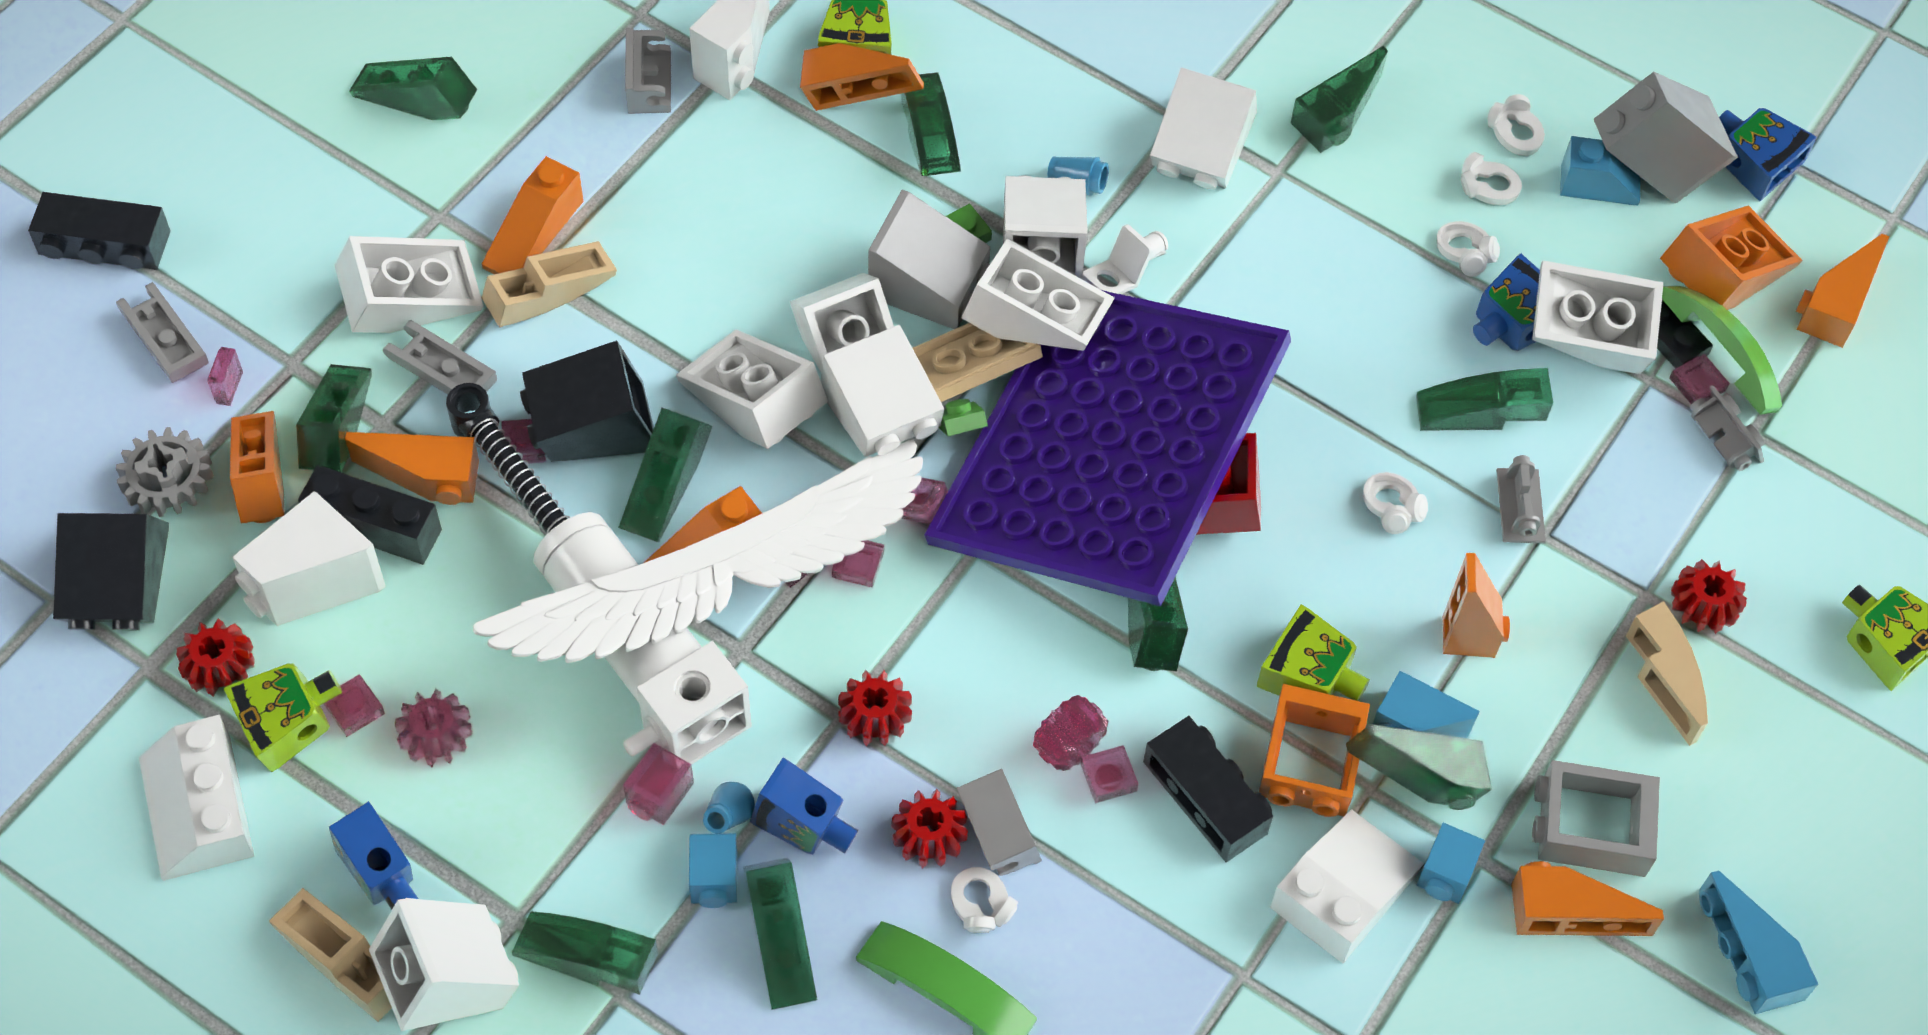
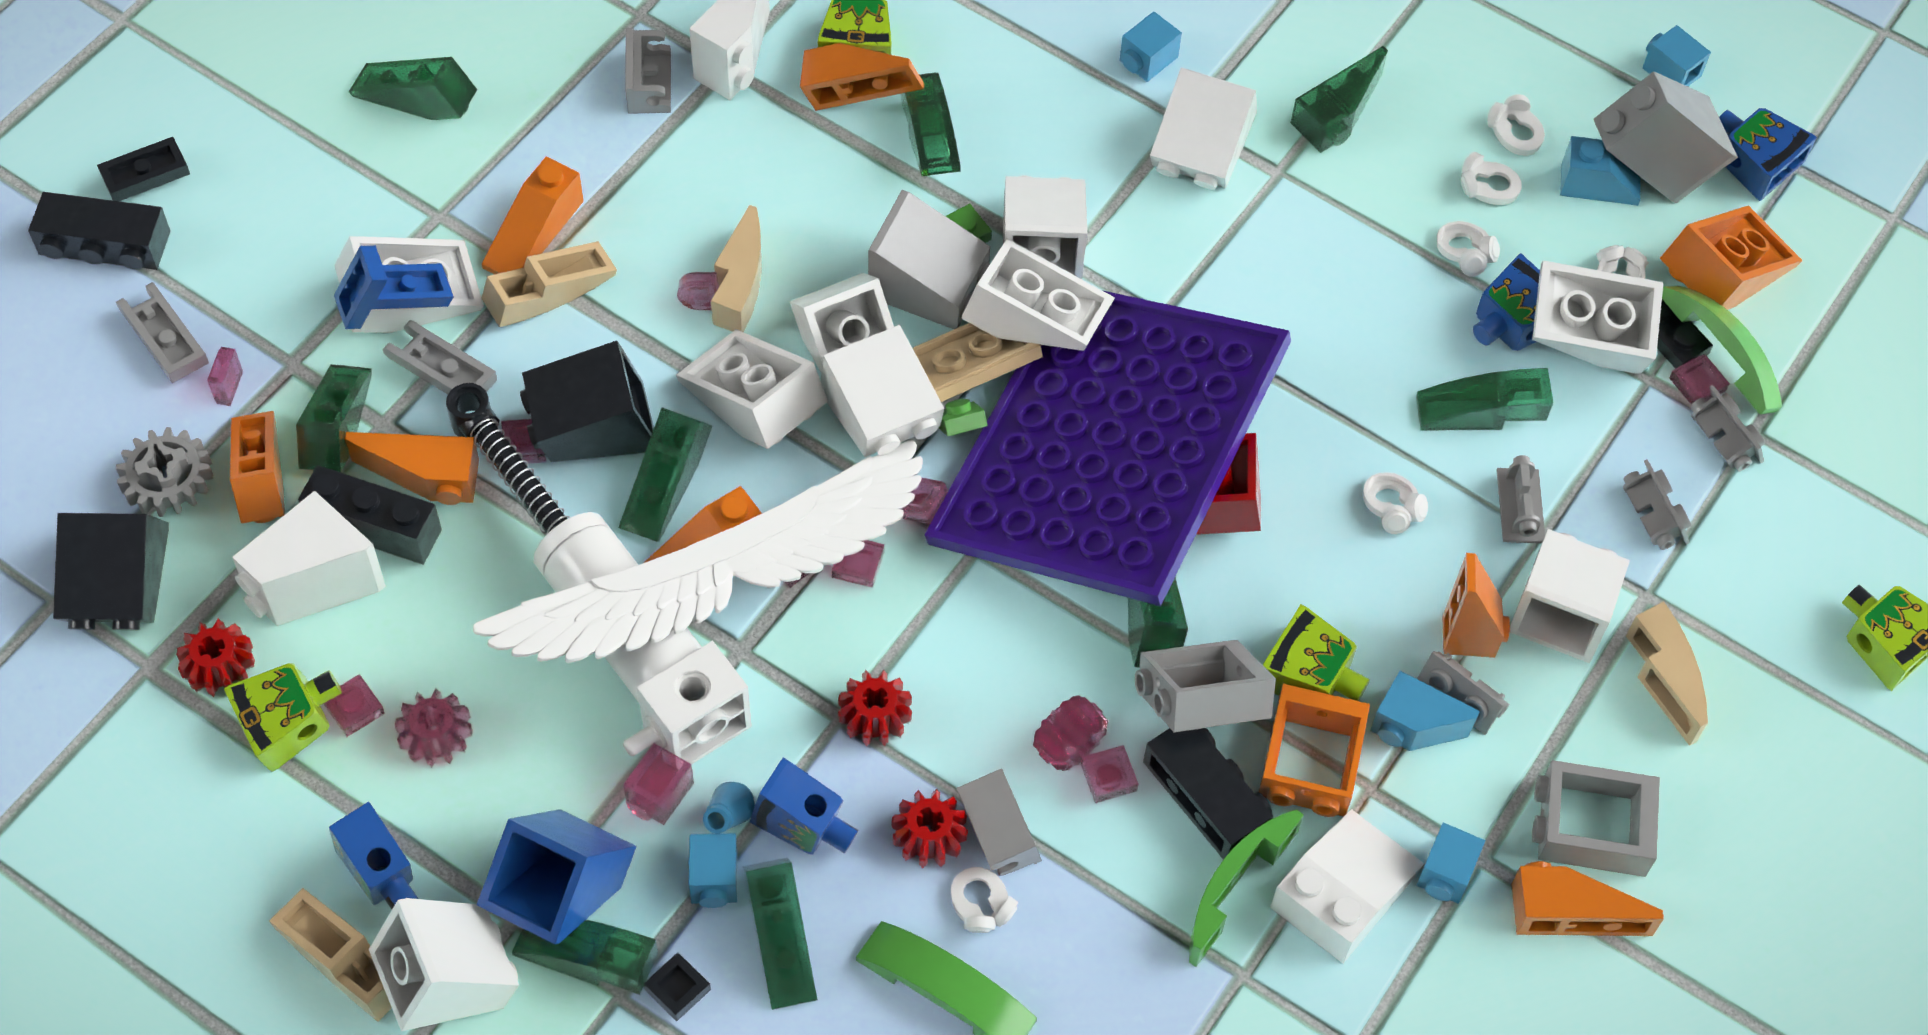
(143, 169): none -> black plate
(195, 799): white slope -> none
(379, 286): none -> blue bracket
(554, 873): none -> blue slope
(677, 986): none -> black plate
(697, 289): none -> clear pink tile
(738, 274): none -> tan slope
(1085, 168): dark azure cone -> none
(1127, 259): white bracket -> none
(1150, 46): none -> dark azure brick
(1205, 685): none -> light grey window
(1266, 842): none -> bright green slope
(1428, 764): clear green slope -> none
(1455, 680): none -> light grey hinge
(1569, 596): none -> white slope
(1609, 257): none -> white piece
(1651, 491): none -> light grey hinge
(1676, 56): none -> dark azure brick
(1708, 596): red gear -> none
(1765, 956): dark azure slope -> none
(1840, 294): orange slope -> none

